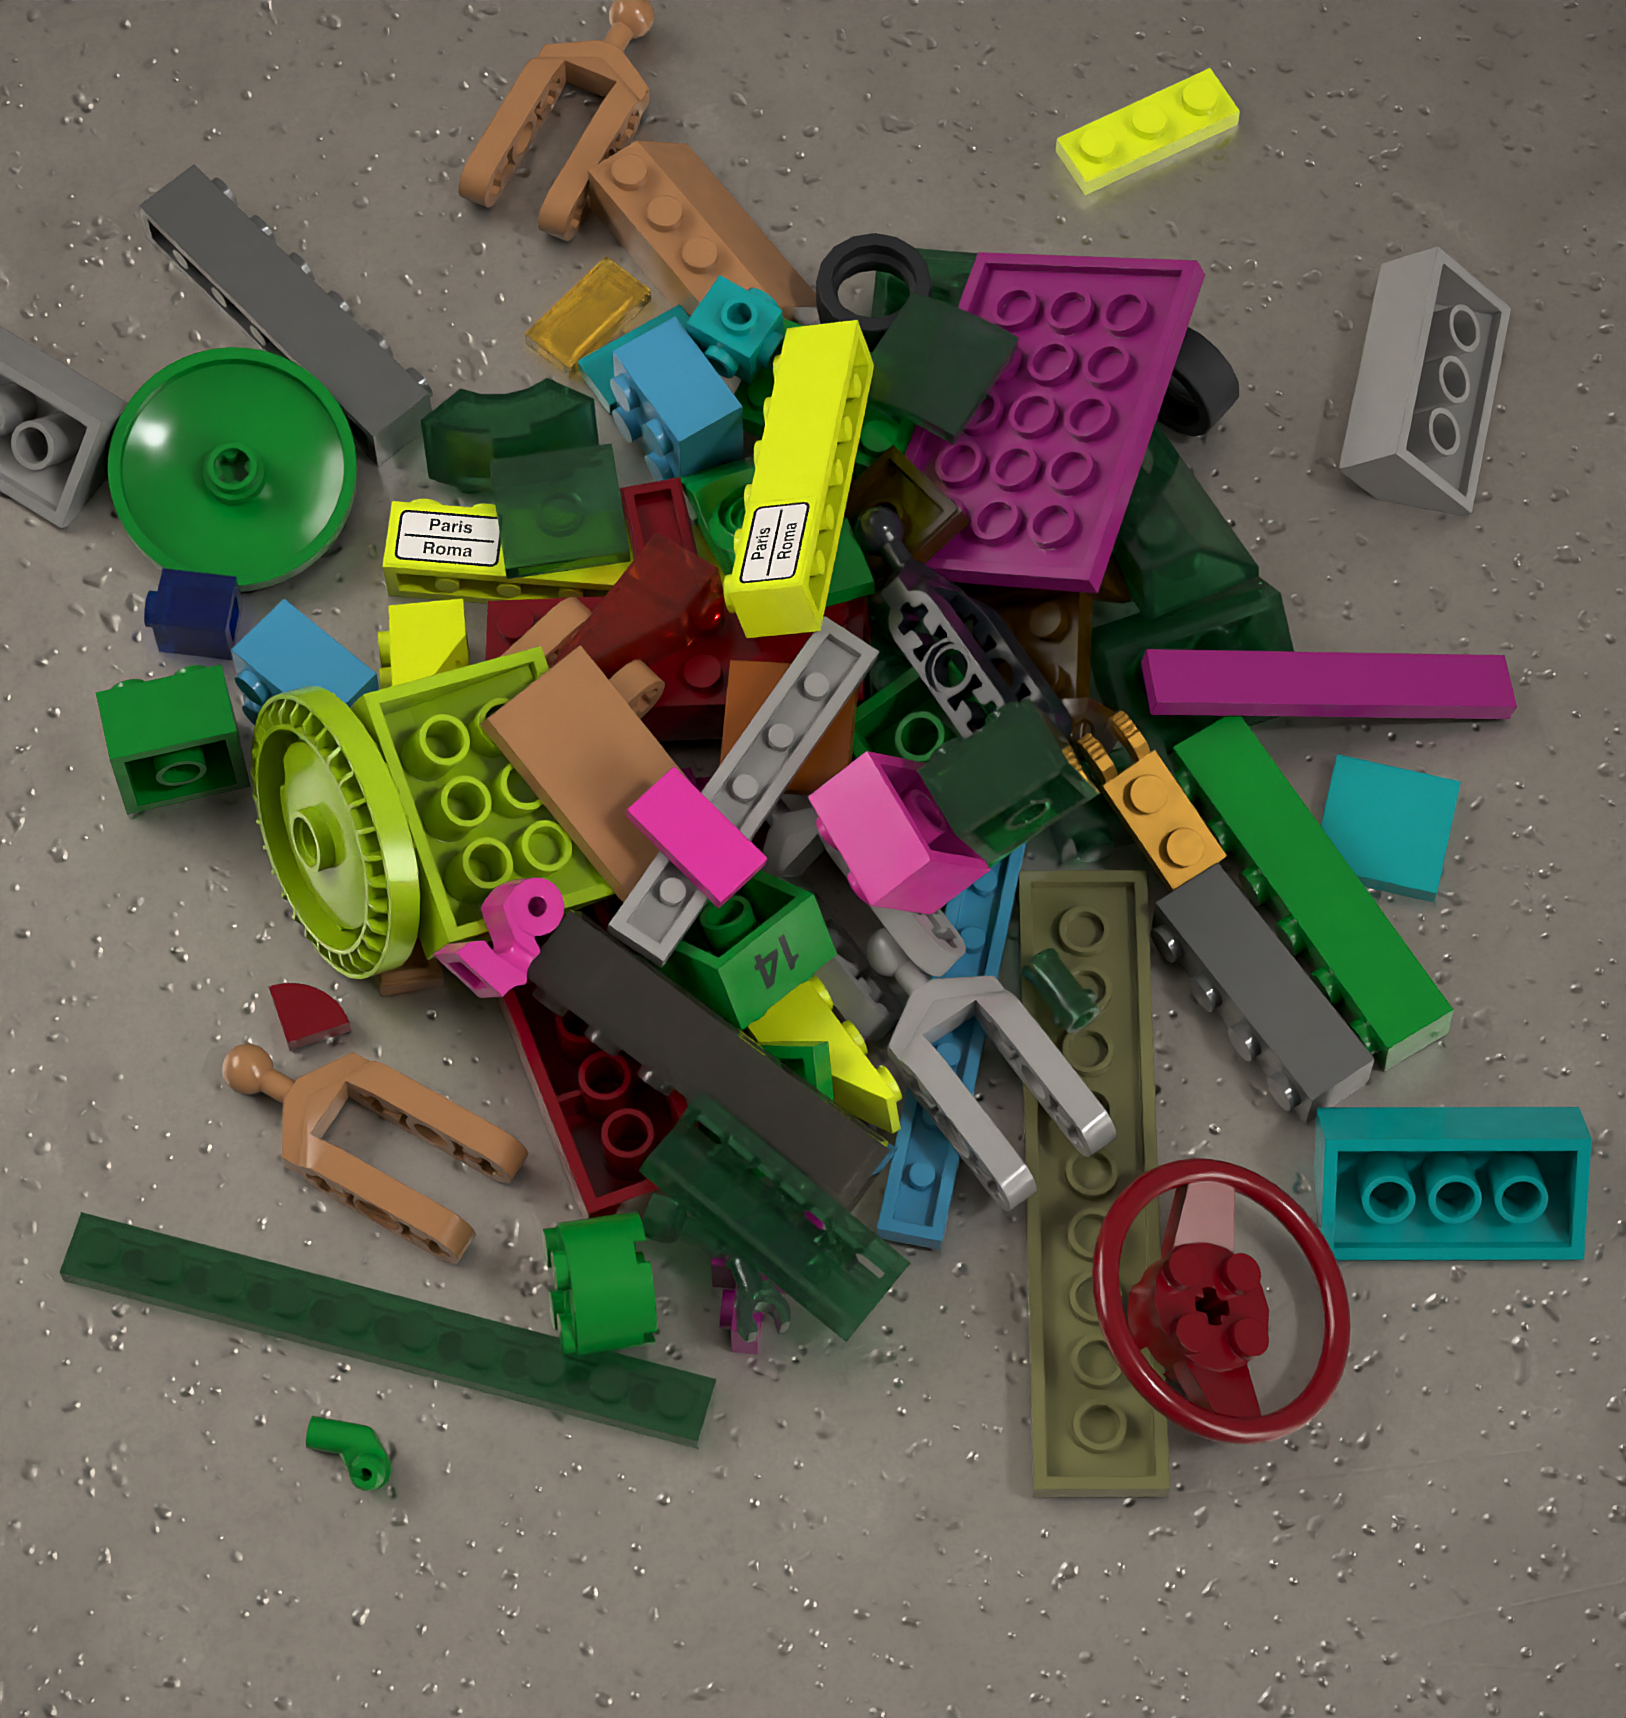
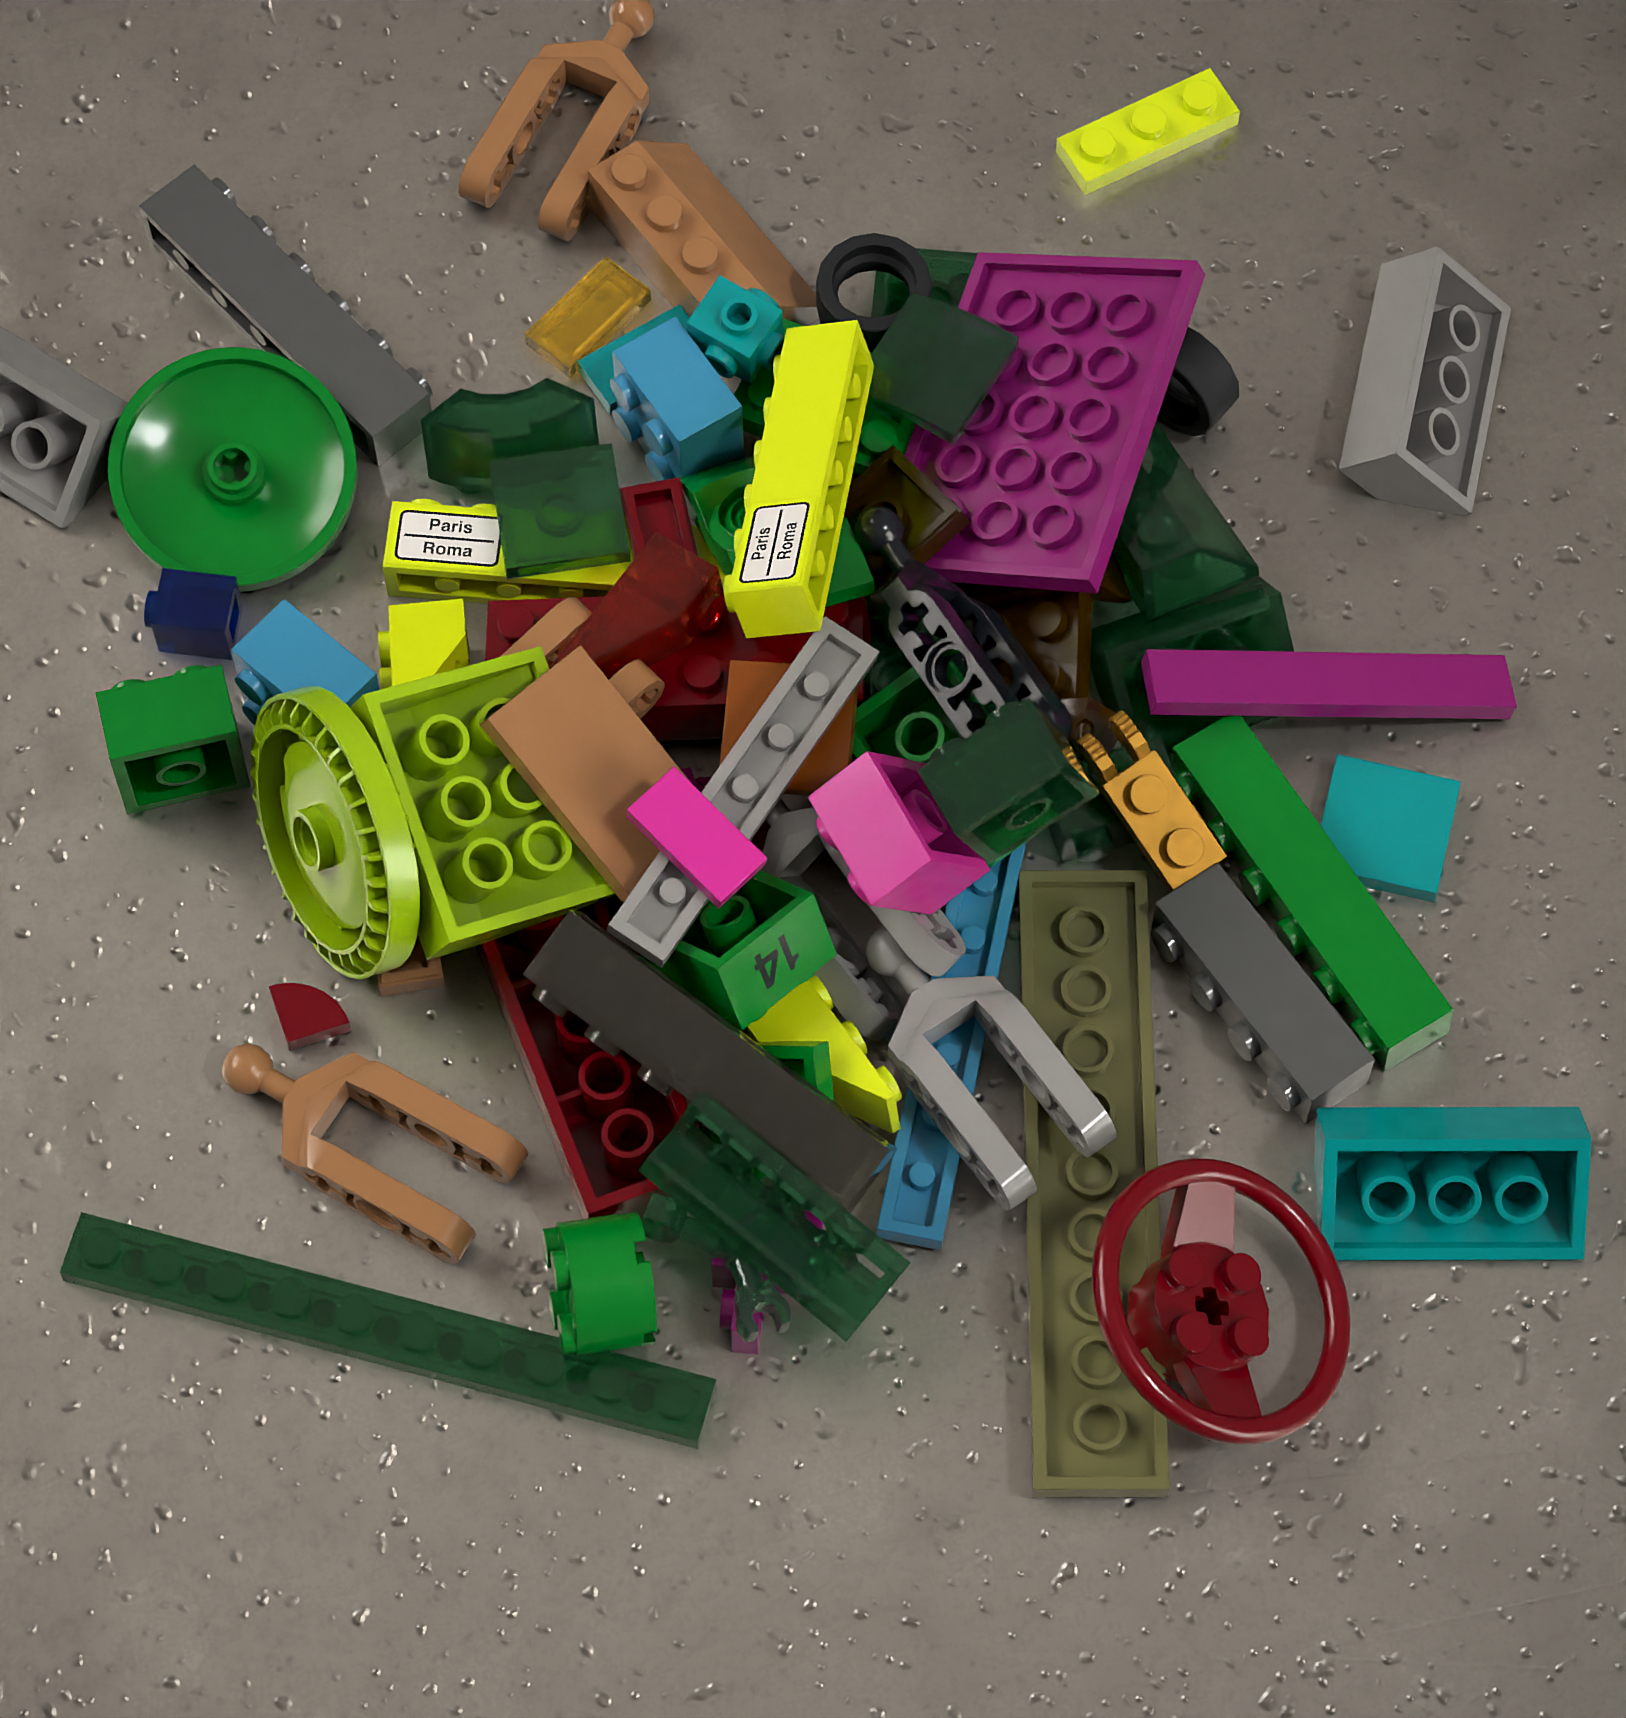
(358, 1448): green arm -> none
(513, 917): dark pink leg -> none
(1061, 991): clear green pin -> none

